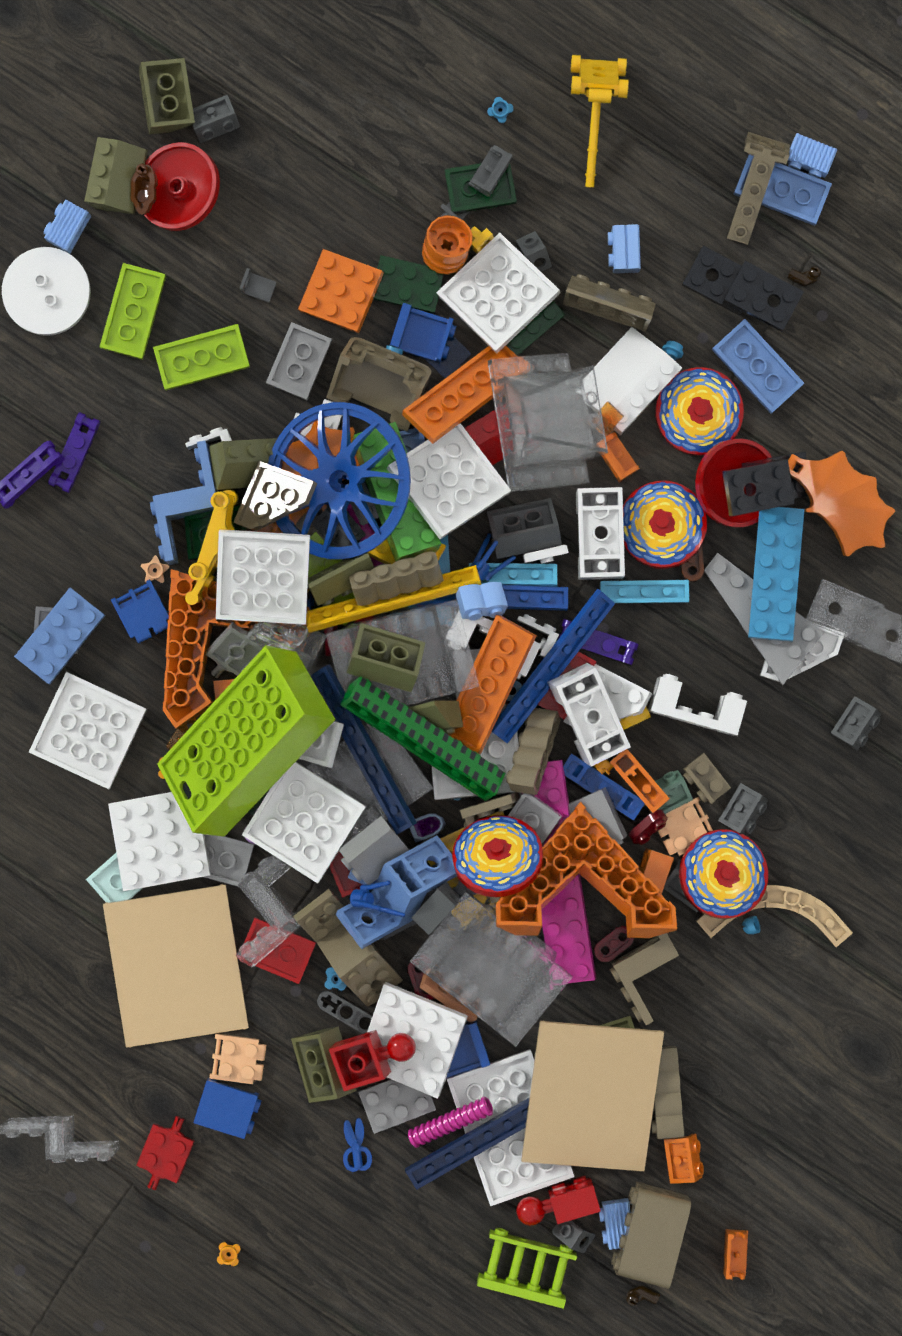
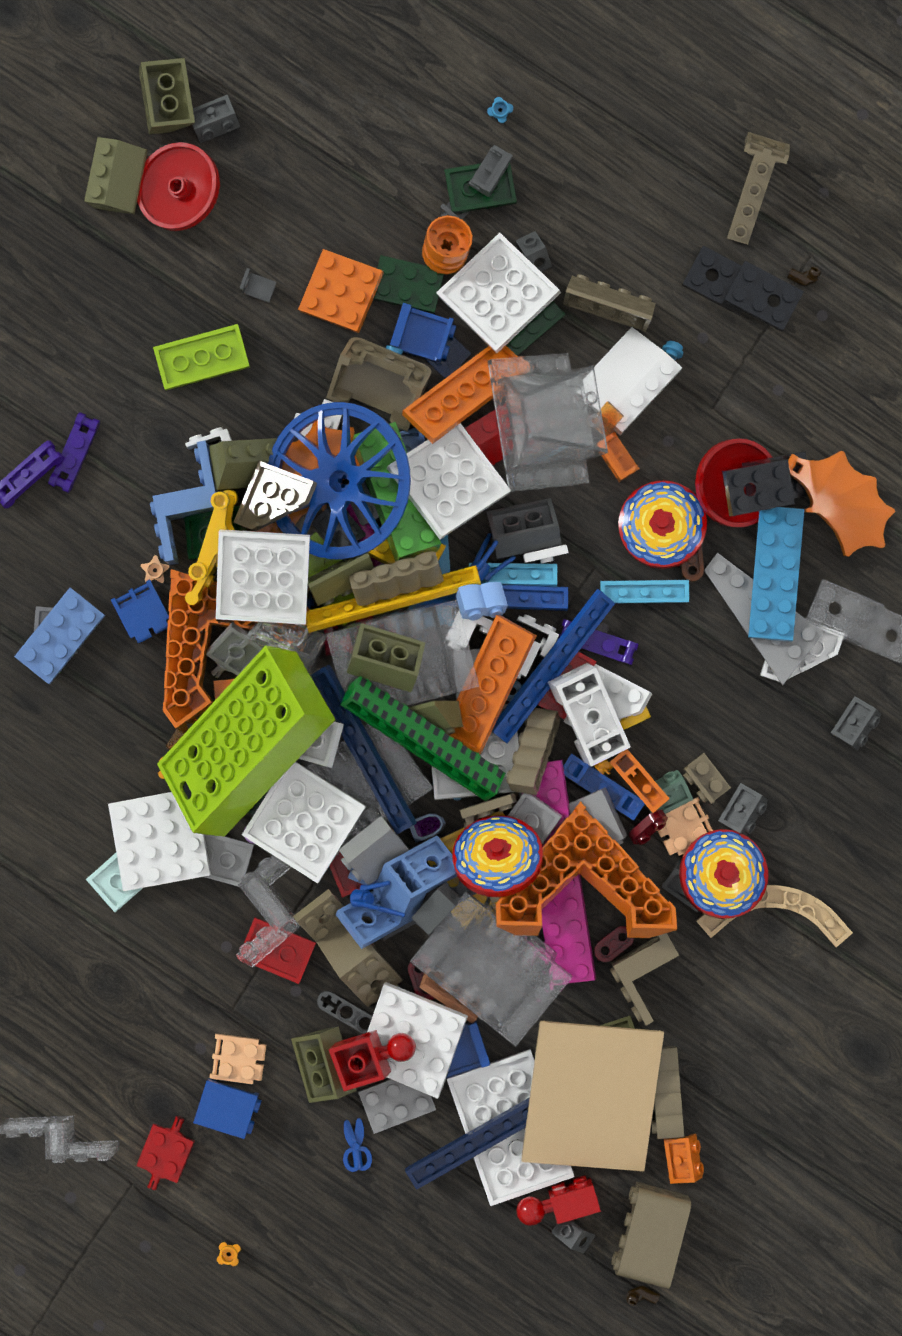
(46, 291): white plate -> none
(67, 226): light blue brick -> none
(88, 730): white plate -> none
(132, 311): lime plate -> none
(143, 188): reddish brown arm -> none
(175, 965): tan piece -> none
(299, 361): light grey plate -> none
(331, 983): dark azure plate -> none
(450, 1121): dark pink piece -> none
(480, 239): yellow tile -> none
(511, 1284): lime fence -> none
(598, 556): white plate -> none
(599, 82): yellow piece -> none
(614, 1215): light blue brick -> none
(625, 249): light blue brick -> none
(656, 867): orange hinge -> none
(699, 410): dish -> none
(727, 716): white plate -> none
(735, 1253): orange hinge -> none
(751, 925): dark azure hinge -> none
(757, 366): medium blue plate -> none
(791, 192): medium blue plate -> none
(810, 156): light blue brick -> none

